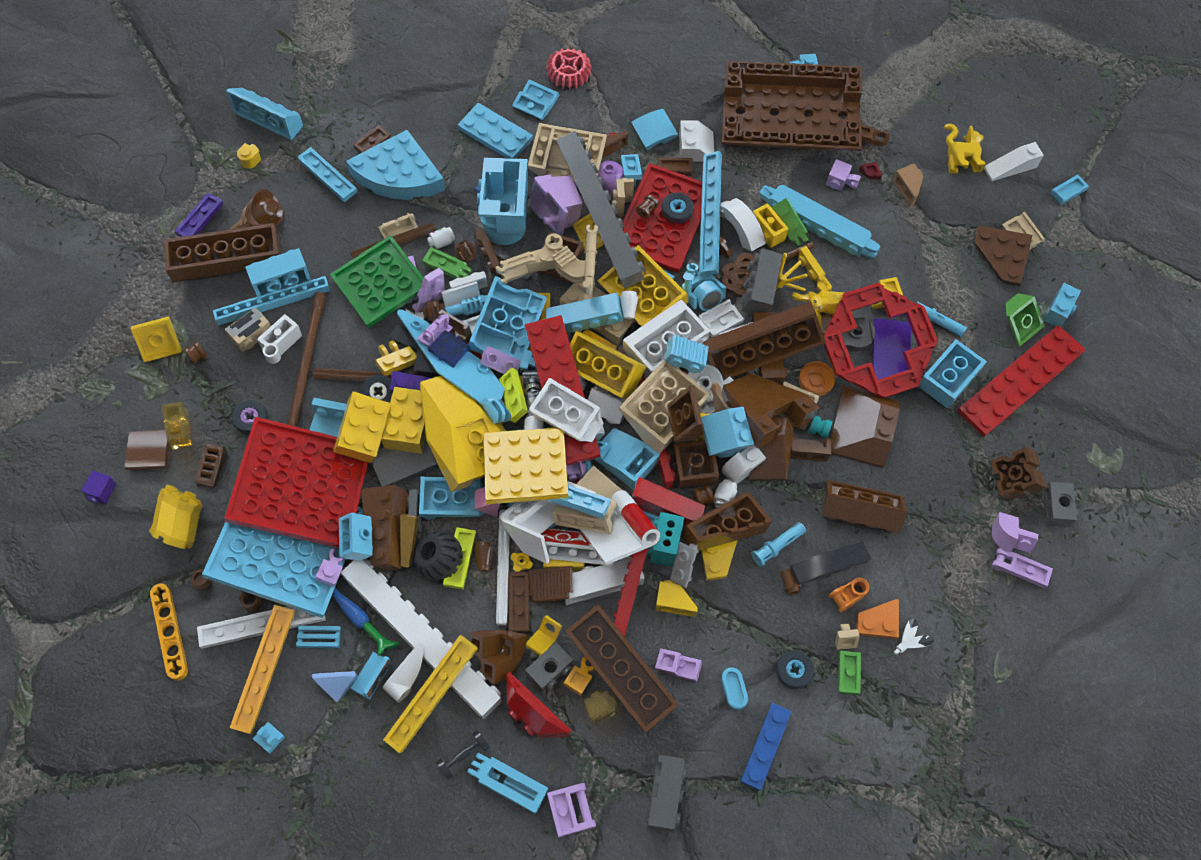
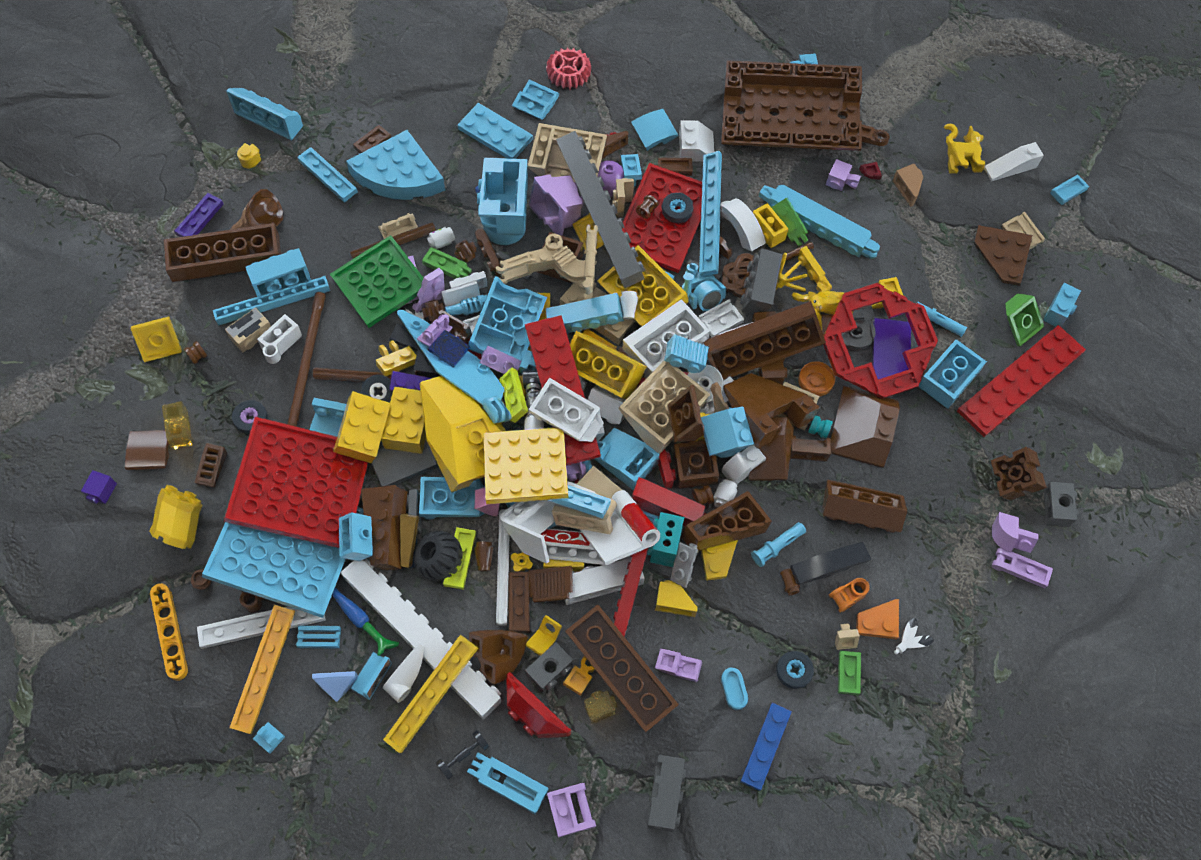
(329, 570): lavender plate -> none

